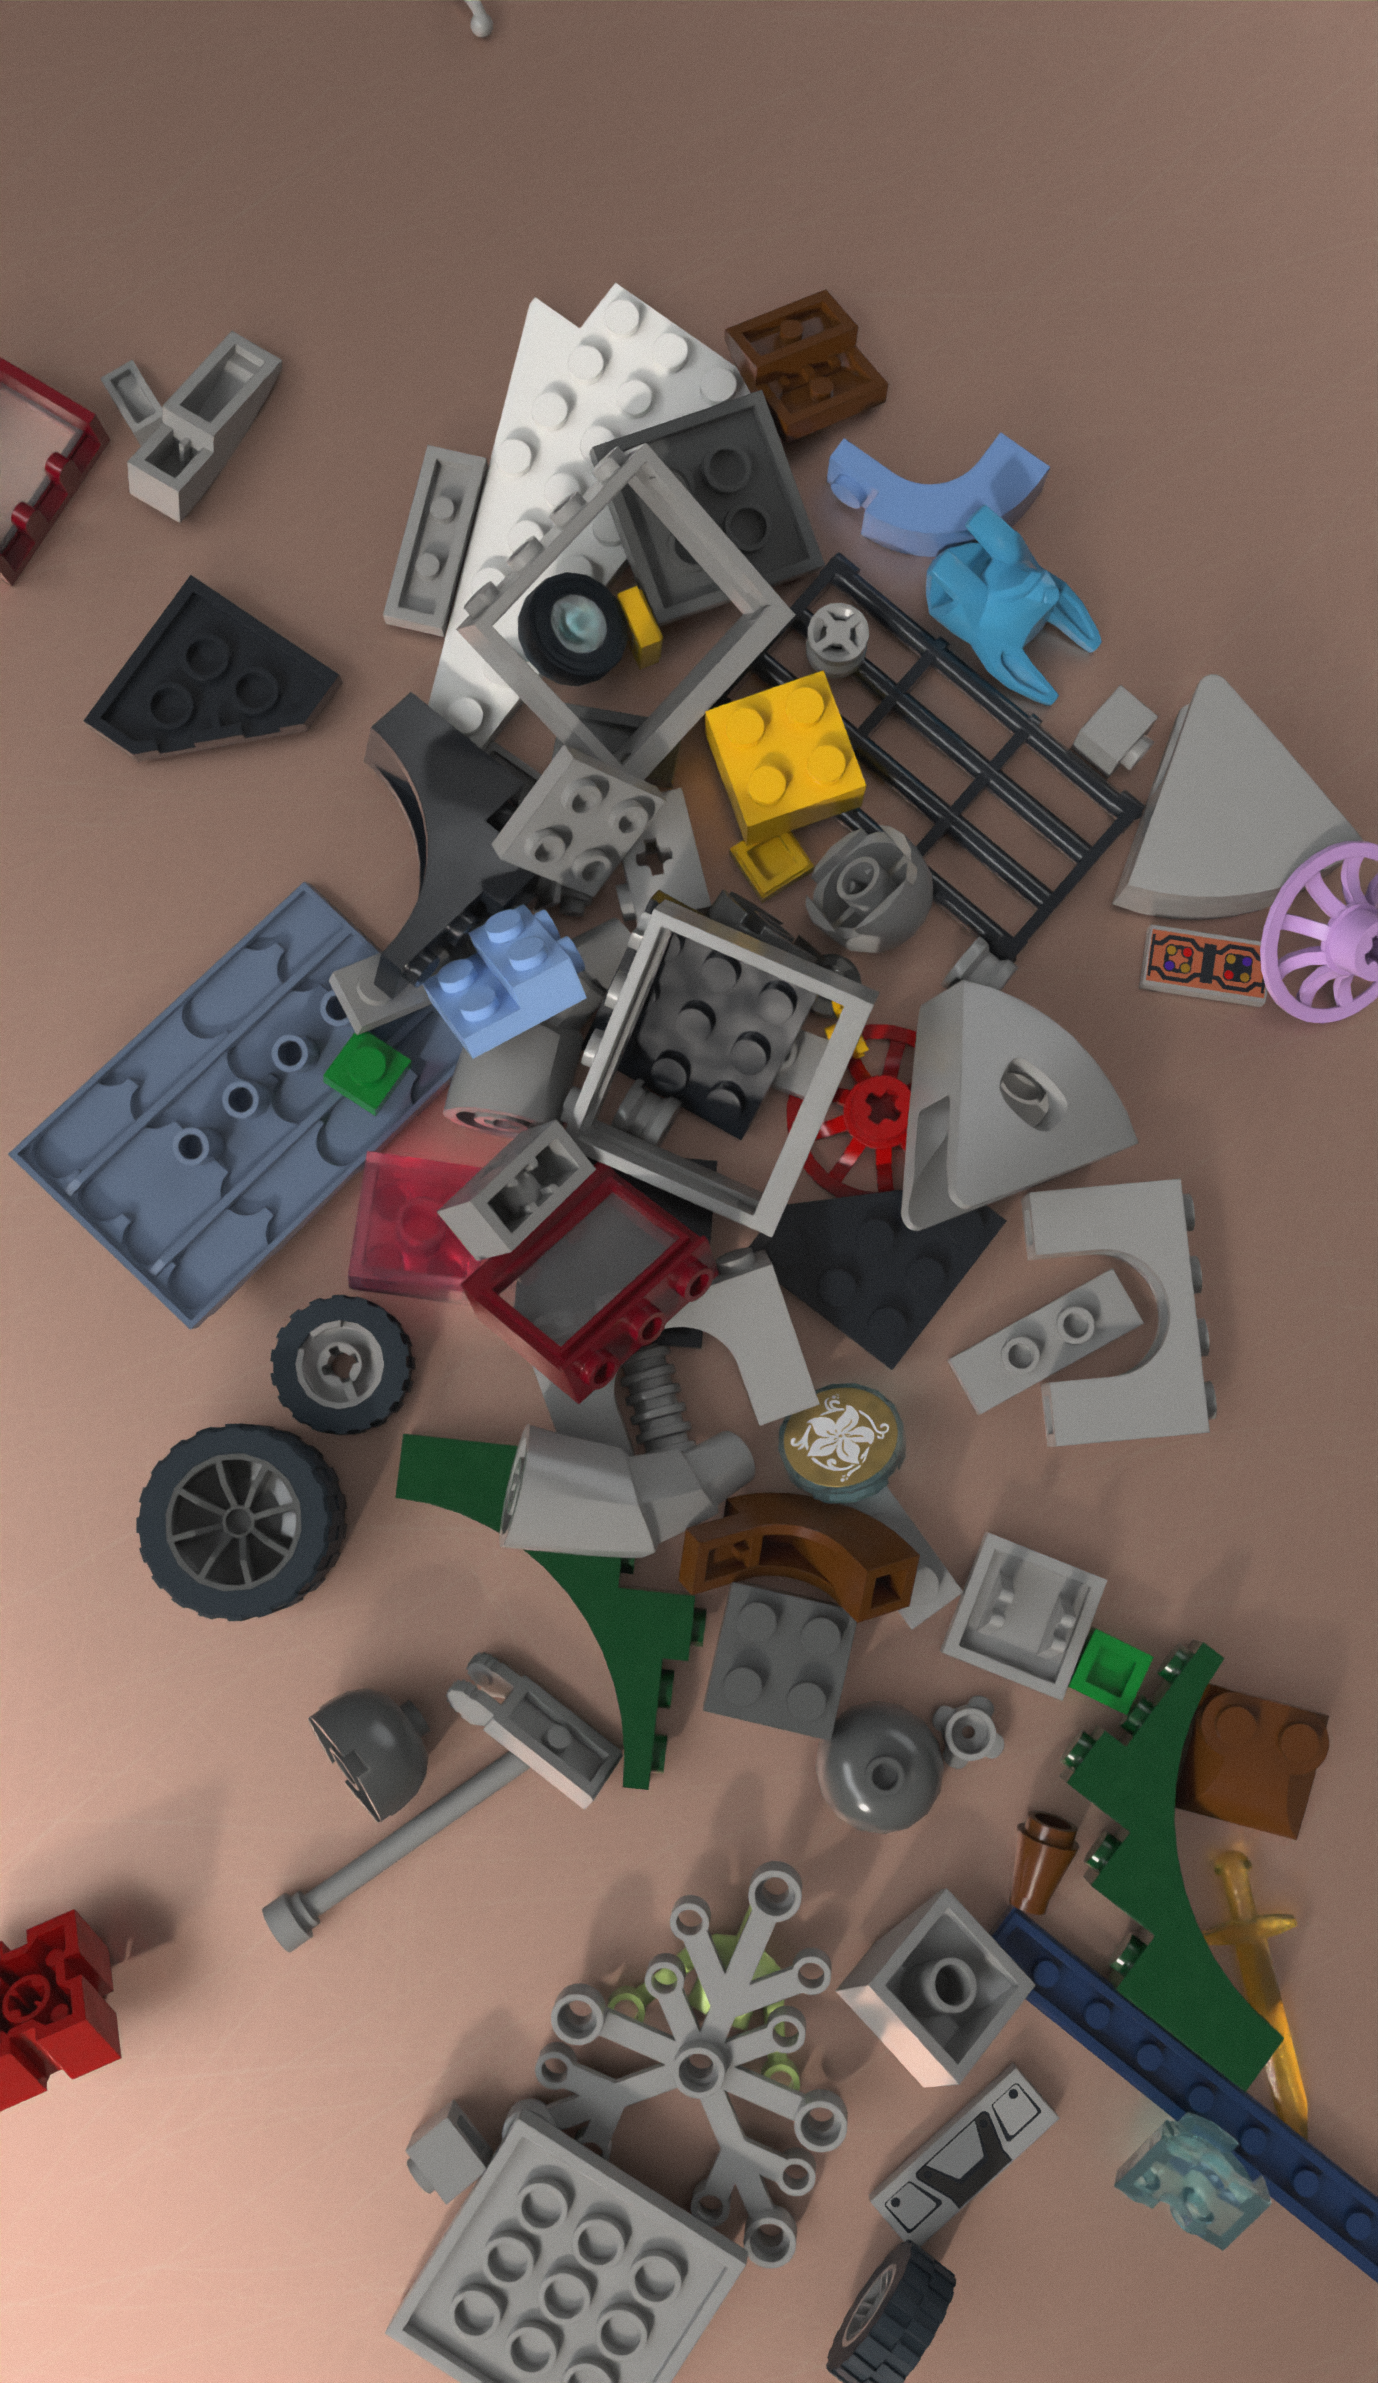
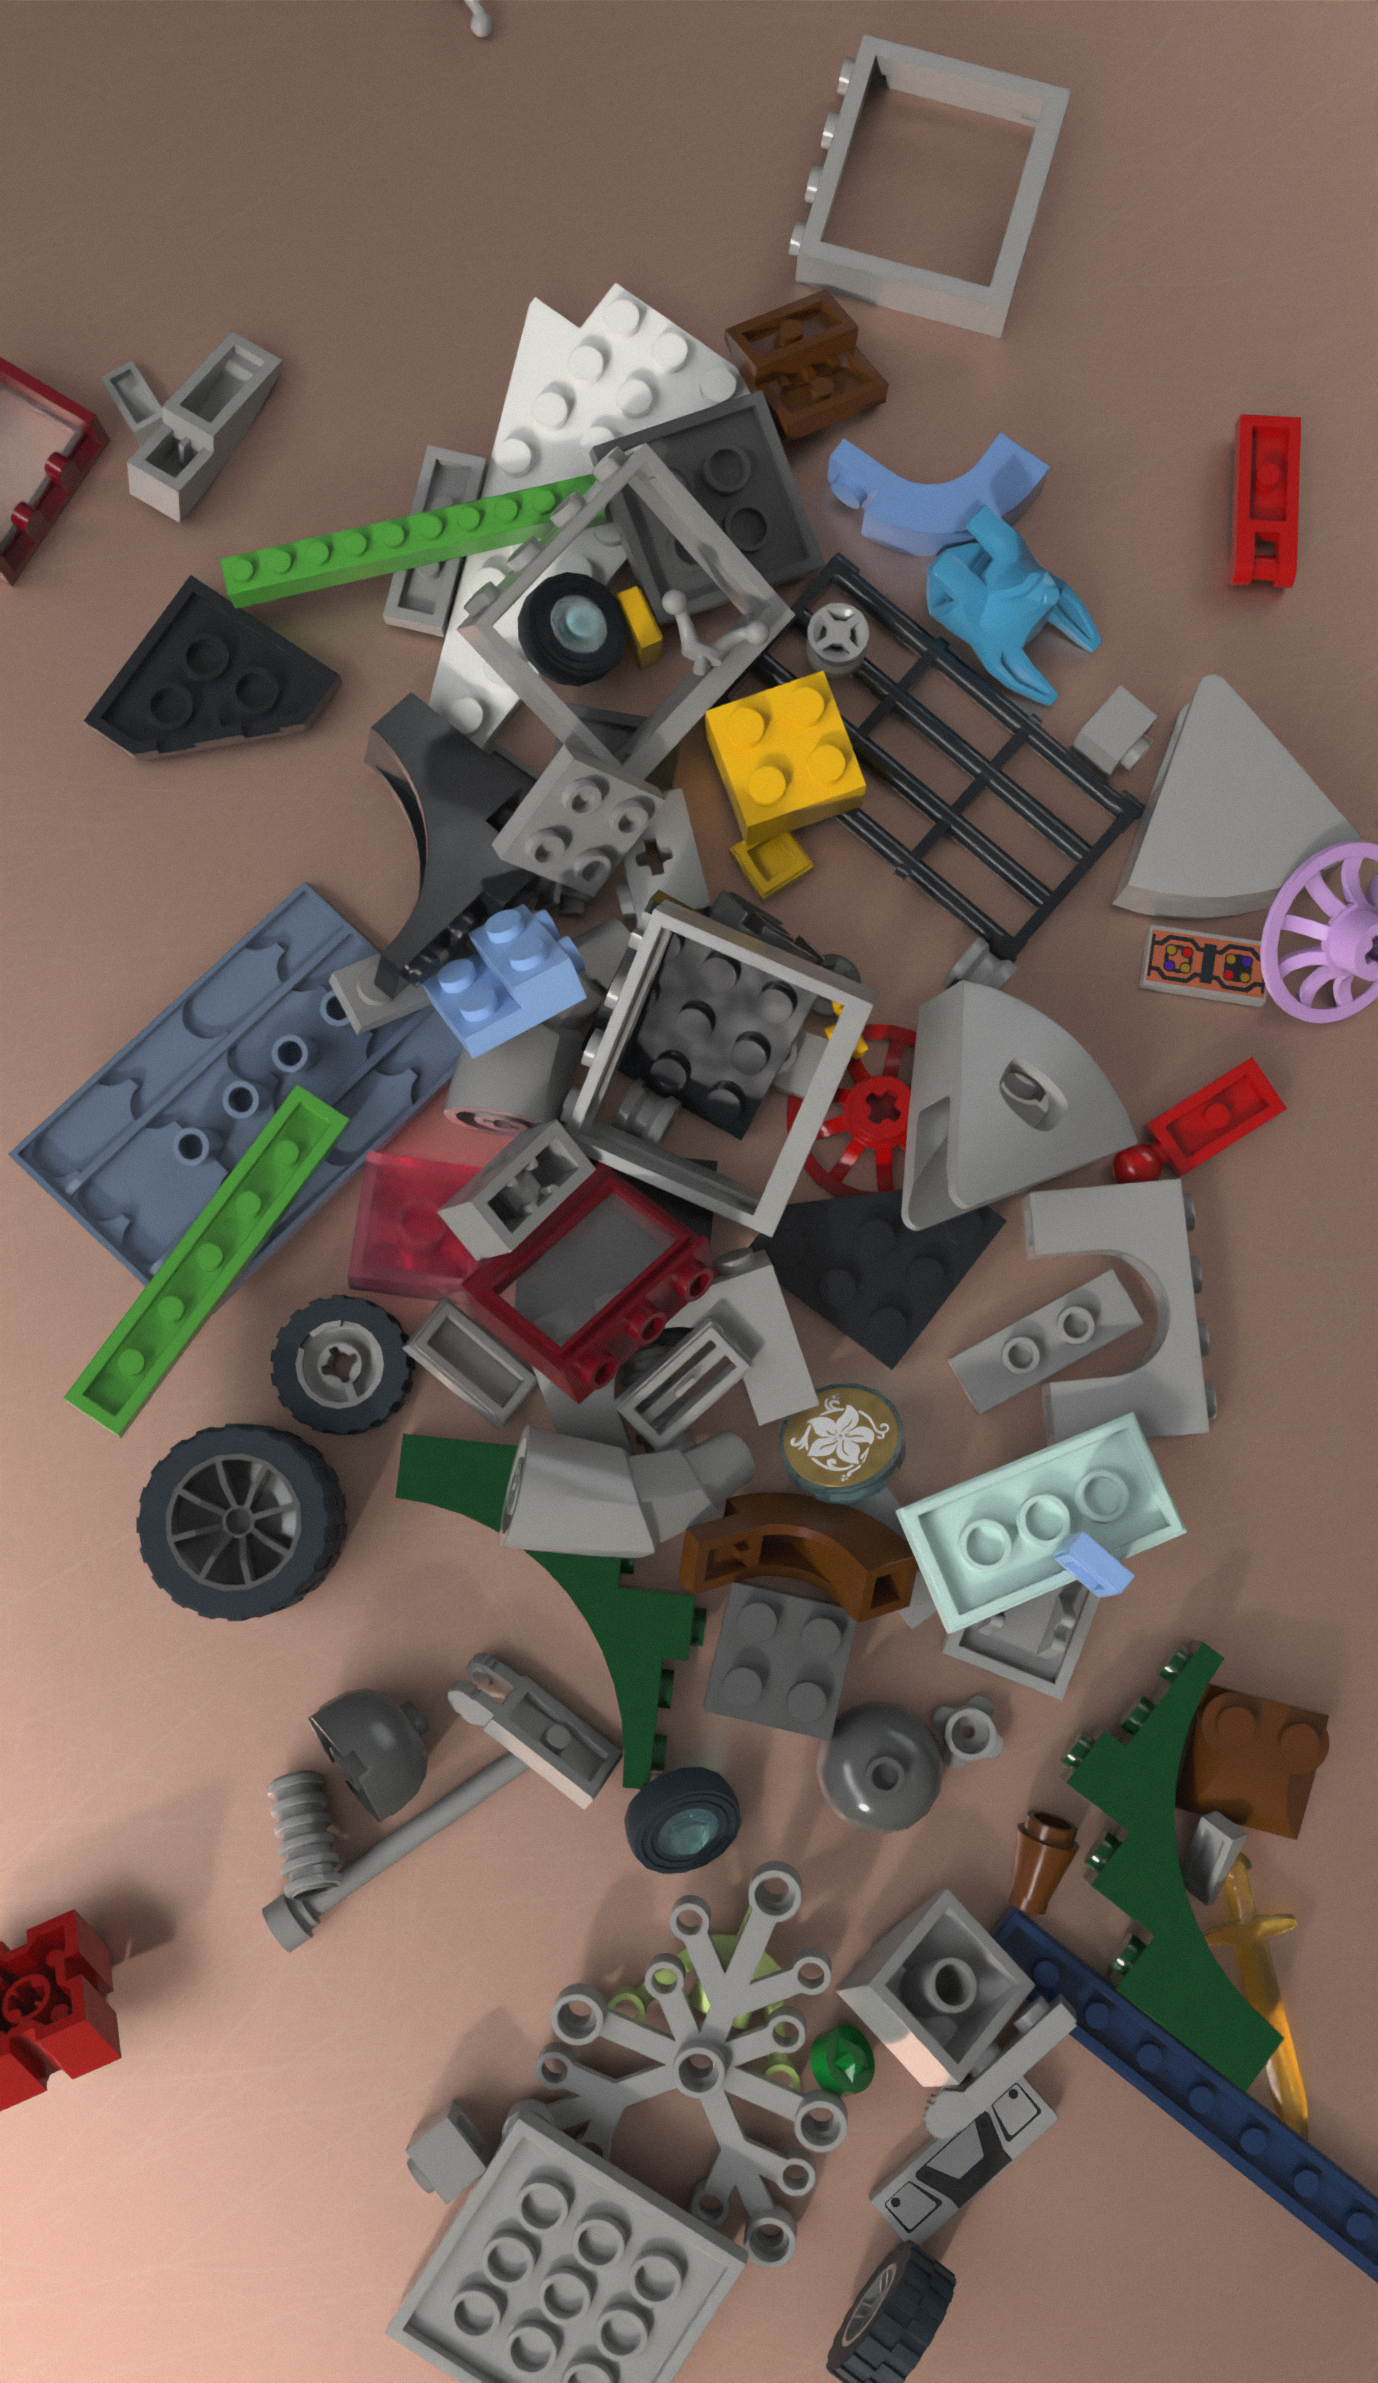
(207, 1262): none -> bright green plate
(304, 1835): none -> light grey piece
(367, 1071): green plate -> none
(397, 544): none -> bright green piece
(471, 1363): none -> light grey tile
(666, 1366): none -> light grey tile
(675, 603): none -> light grey piece
(682, 1820): none -> black wheel
(842, 2061): none -> green tile
(871, 891): light grey cylinder -> none
(899, 284): none -> light grey window
(995, 1534): none -> light aqua tile
(1040, 2029): none -> light grey hinge
(1092, 1565): none -> light blue tile
(1110, 1670): green plate -> none
(1198, 2176): clear light blue cylinder -> none
(1201, 1125): none -> red plate
(1211, 1856): none -> light grey piece
(1265, 499): none -> red plate

